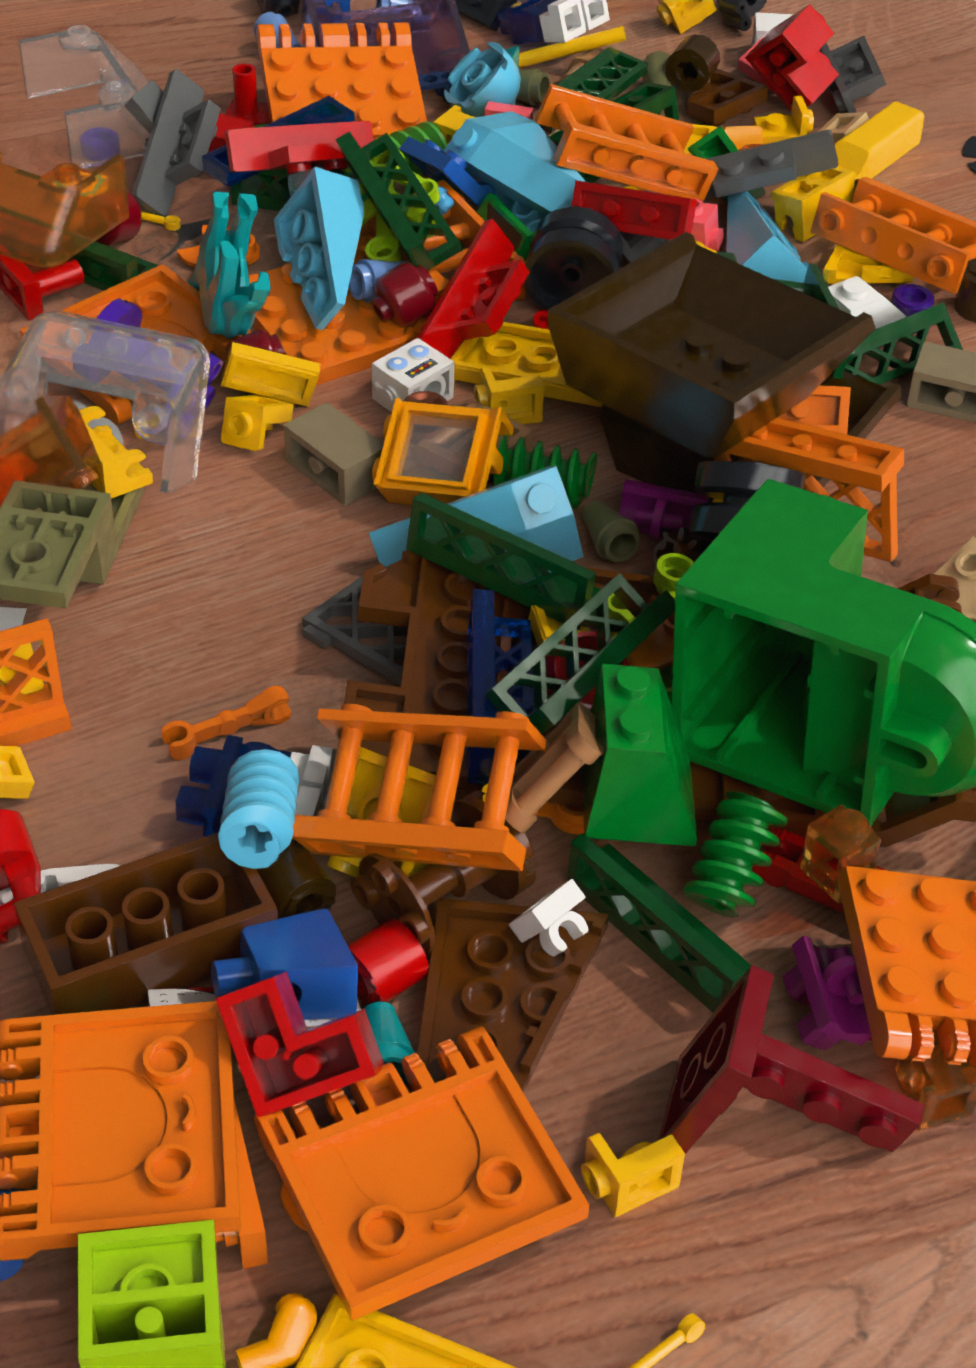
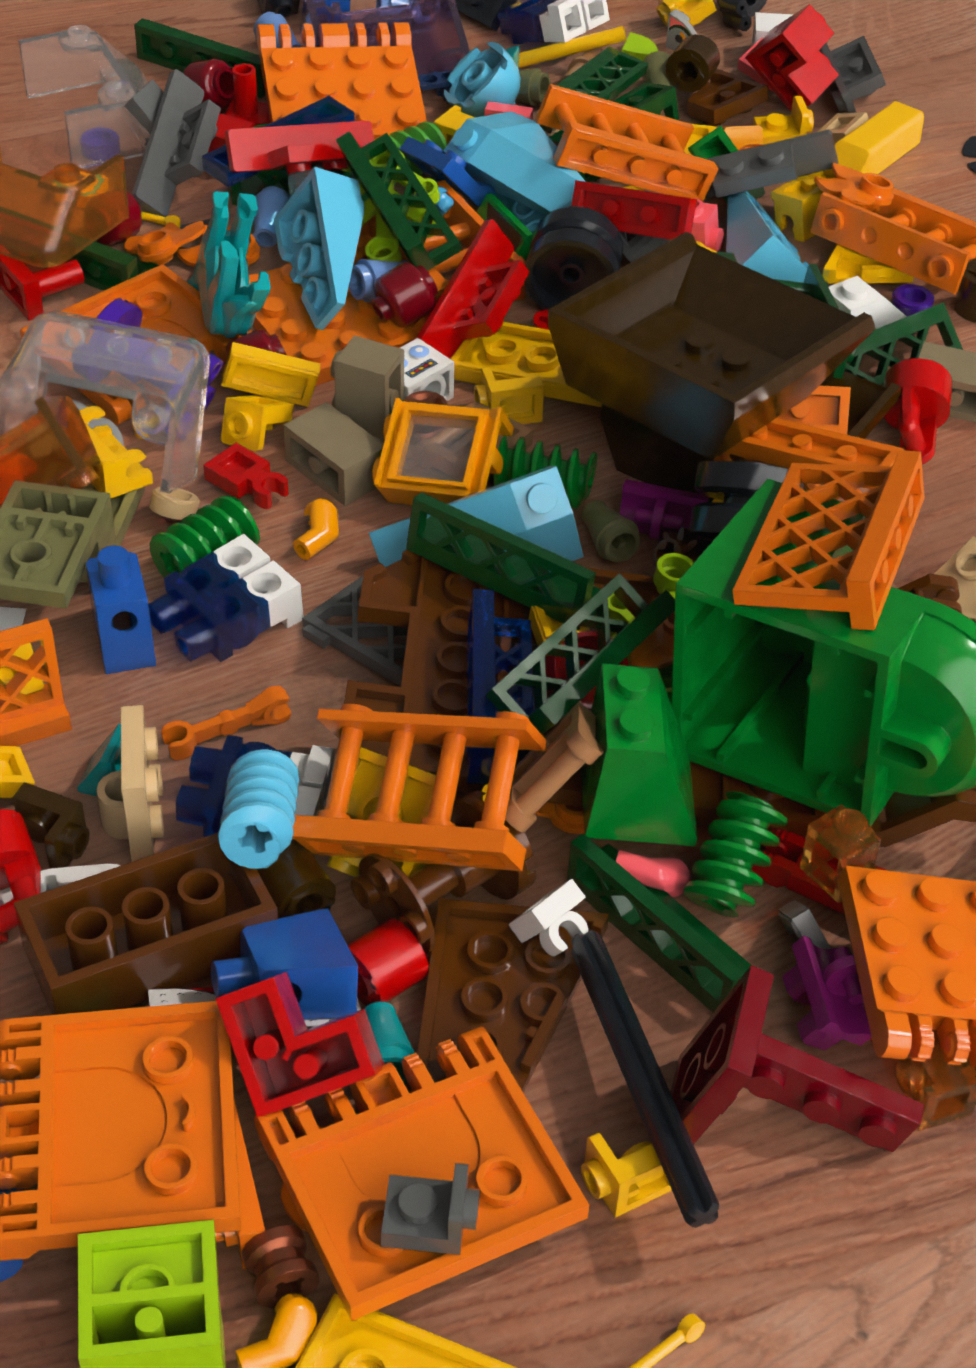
(53, 821): none -> dark brown bracket
(103, 762): none -> teal slope
(118, 587): none -> blue torso
(129, 794): none -> tan plate
(161, 244): none -> orange plate
(174, 505): none -> tan tile
(178, 49): none -> dark green fence
(202, 534): none -> green piece
(214, 78): none -> dark red head
(226, 600): none -> clear blue hips
(244, 472): none -> red plate
(269, 202): none -> medium blue cone
(280, 1264): none -> copper wheel
(323, 529): none -> light orange arm
(368, 382): none -> dark tan brick
(429, 1212): none -> dark grey bracket
(638, 46): none -> lime tile
(645, 1081): none -> black axle
(660, 873): none -> coral arm
(678, 29): none -> light grey tile
(800, 921): none -> light grey tile
(857, 187): none -> orange plate
(876, 540): none -> orange fence
(922, 404): none -> red piece

